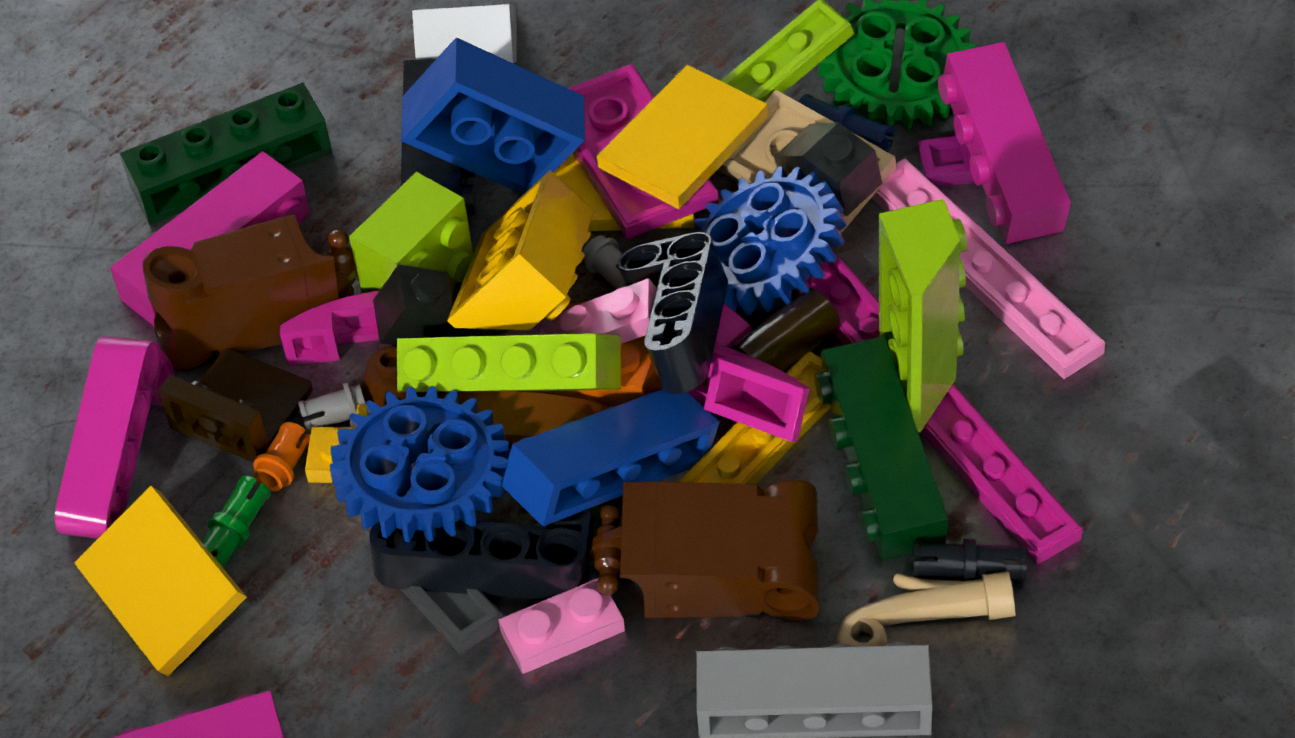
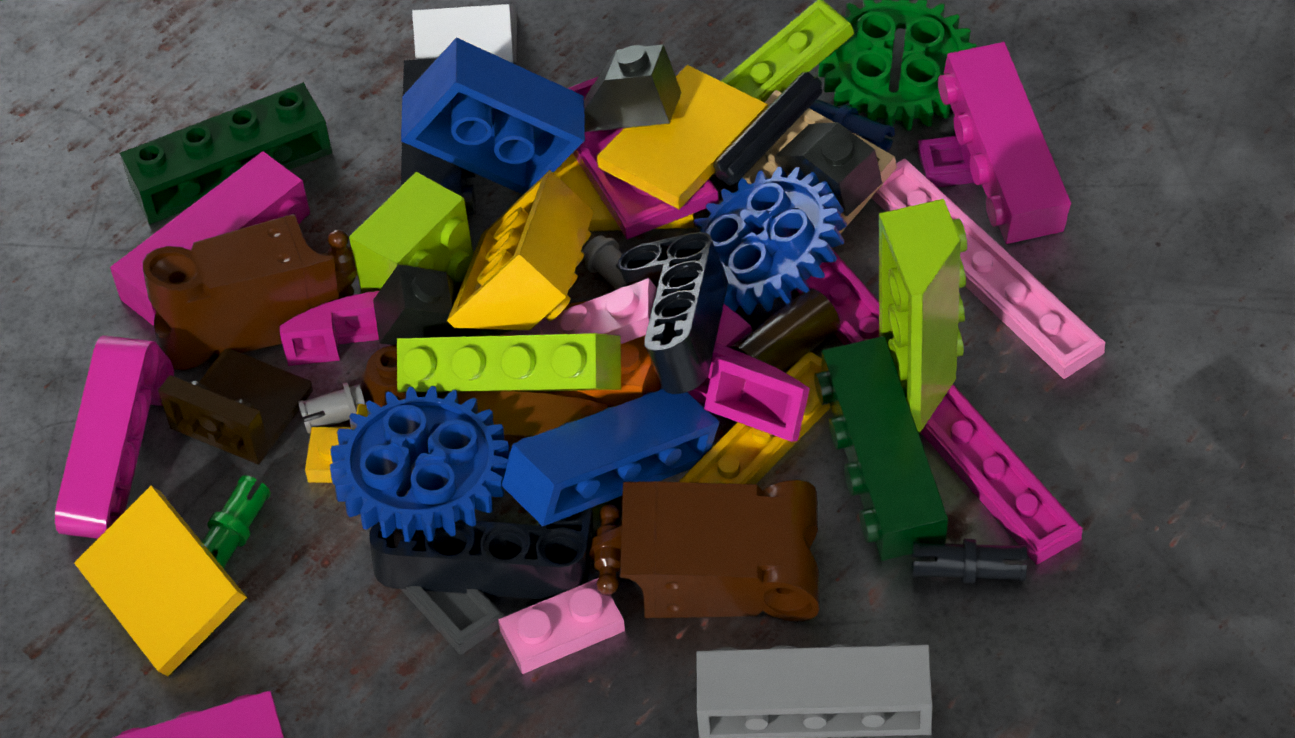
(278, 462): orange pin -> none
(633, 90): none -> pearl dark grey slope
(768, 128): none -> black axle
(927, 602): tan plant -> none

